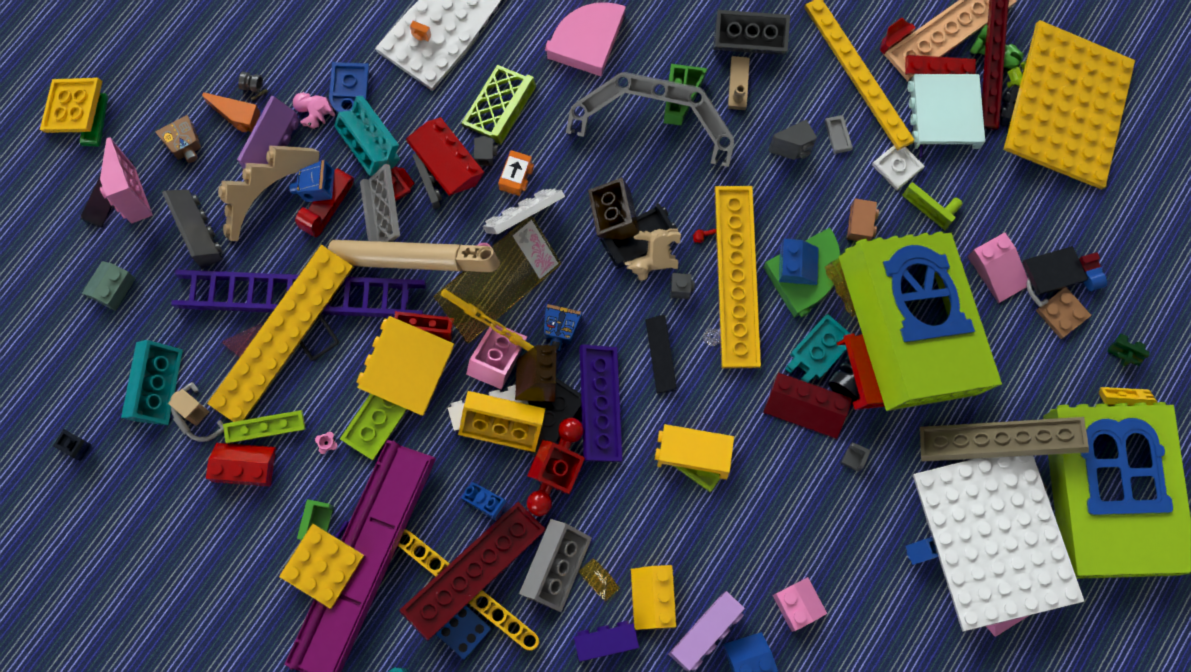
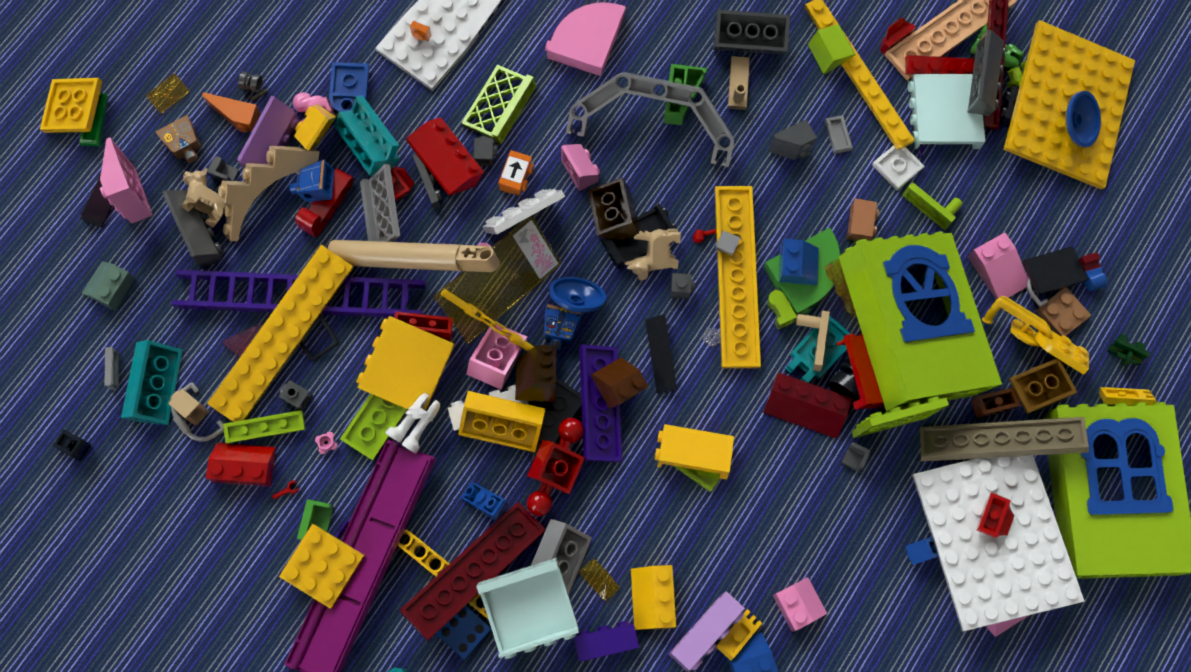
(111, 368): none -> light grey tile
(167, 93): none -> clear yellow slope
(202, 197): none -> tan animal
(222, 172): none -> dark grey panel
(287, 490): none -> red hand
(295, 395): none -> dark grey brick
(314, 127): none -> yellow slope
(414, 412): none -> white piece
(528, 608): none -> light aqua panel
(577, 294): none -> blue dish
(579, 165): none -> bright pink slope
(619, 382): none -> reddish brown slope
(727, 243): none -> light grey tile
(738, 636): none -> yellow hinge
(780, 305): none -> lime leg
(822, 324): none -> tan piece
(830, 48): none -> lime slope
(898, 417): none -> lime plate
(986, 74): none -> dark grey slope
(995, 403): none -> reddish brown brick
(996, 516): none -> red slope
(1043, 386): none -> pearl gold slope
(1056, 345): none -> yellow plate
(1083, 119): none -> blue dish

